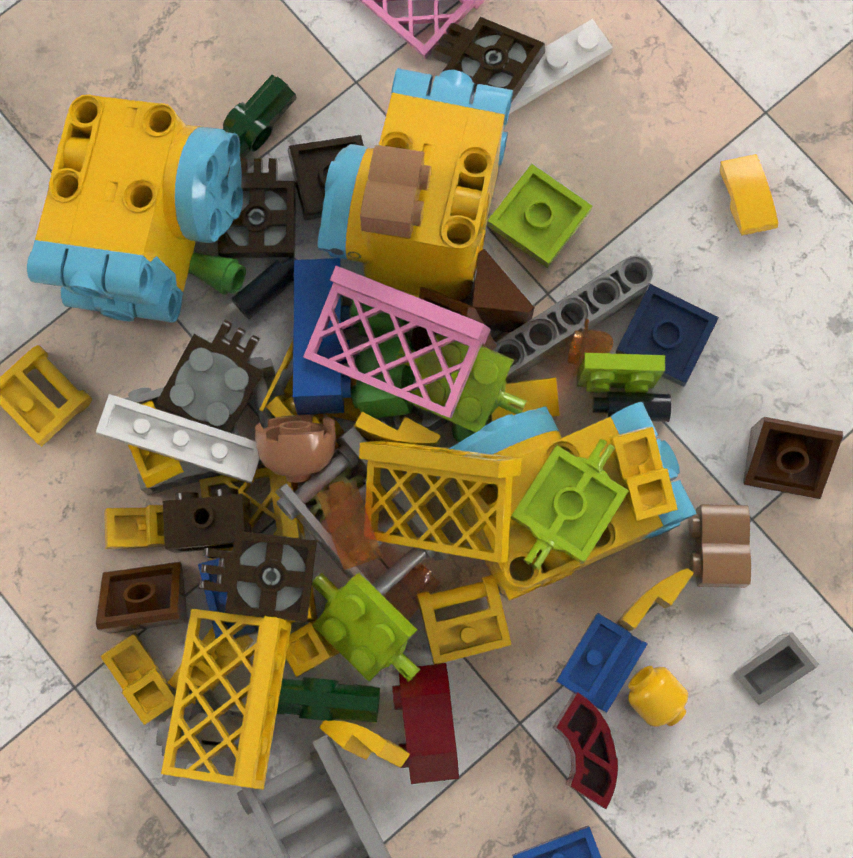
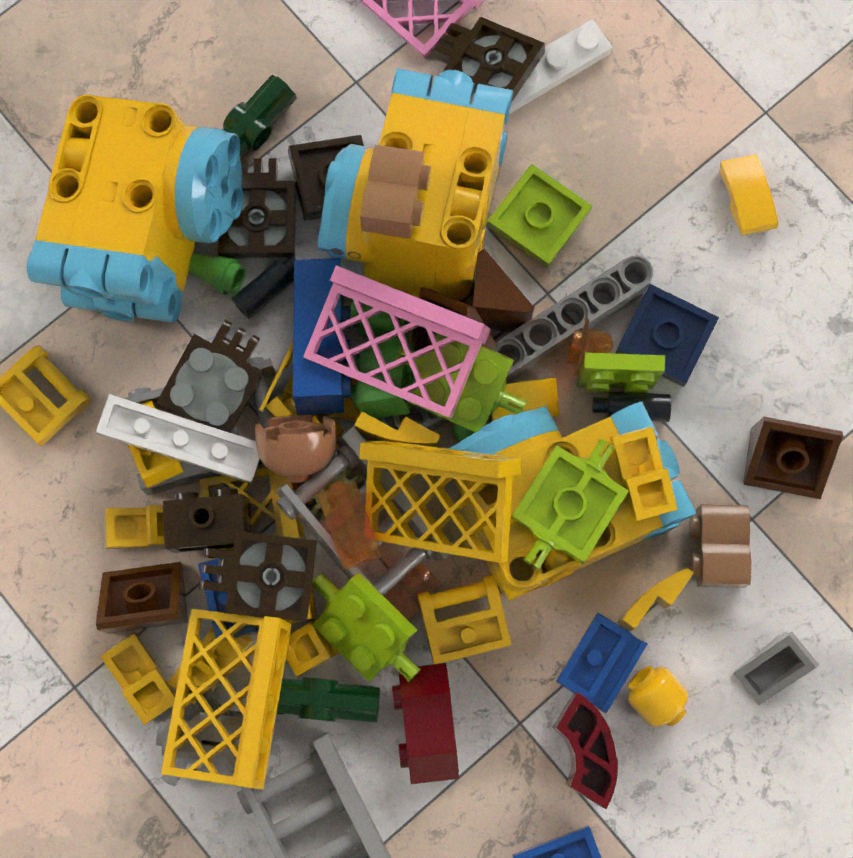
(364, 742): yellow slope -> none

